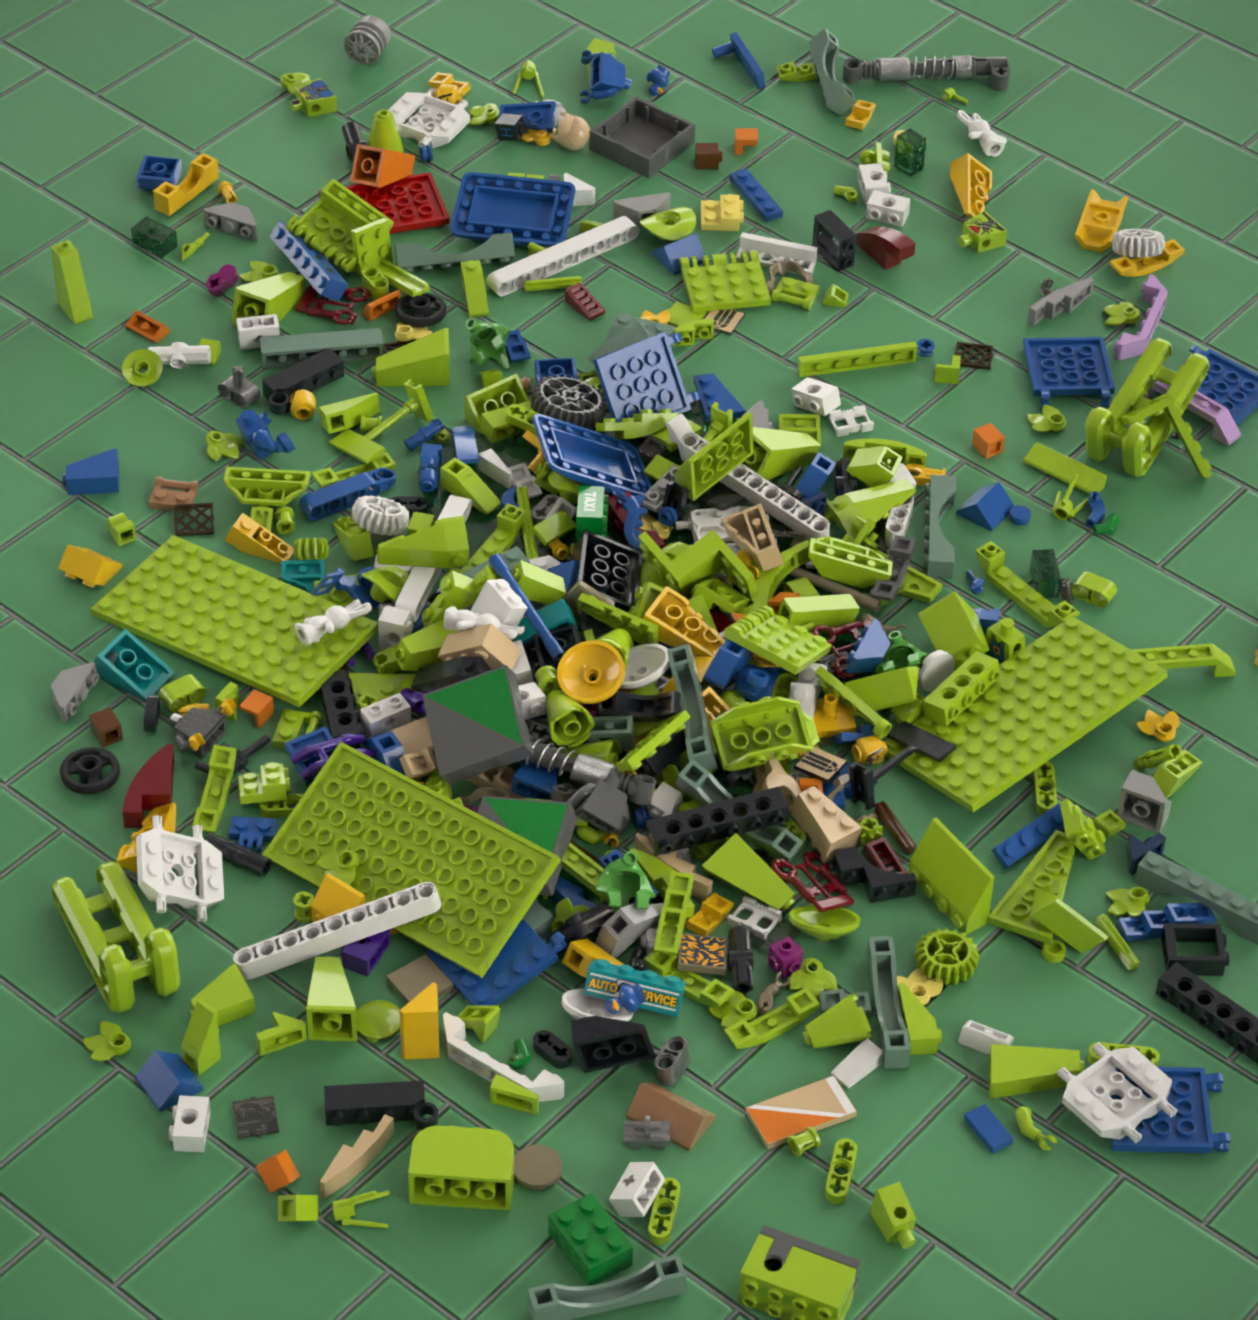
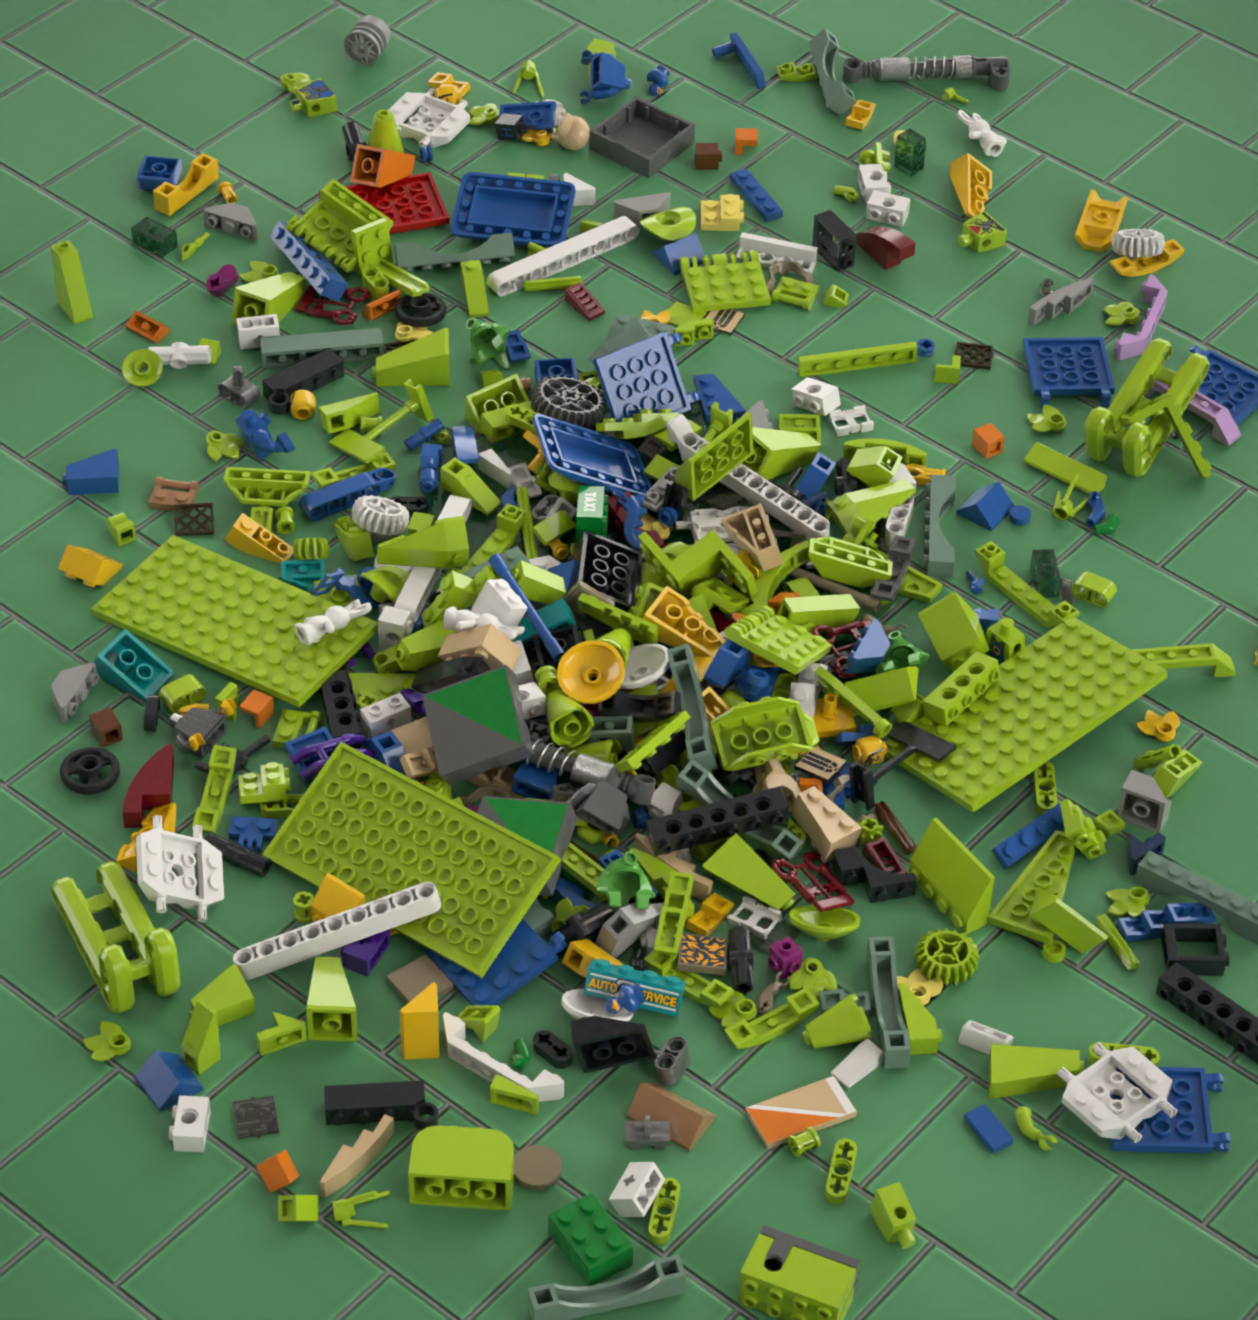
(336, 865): lime plate -> none
(378, 1020): lime dish -> none
(936, 669): white tile -> none

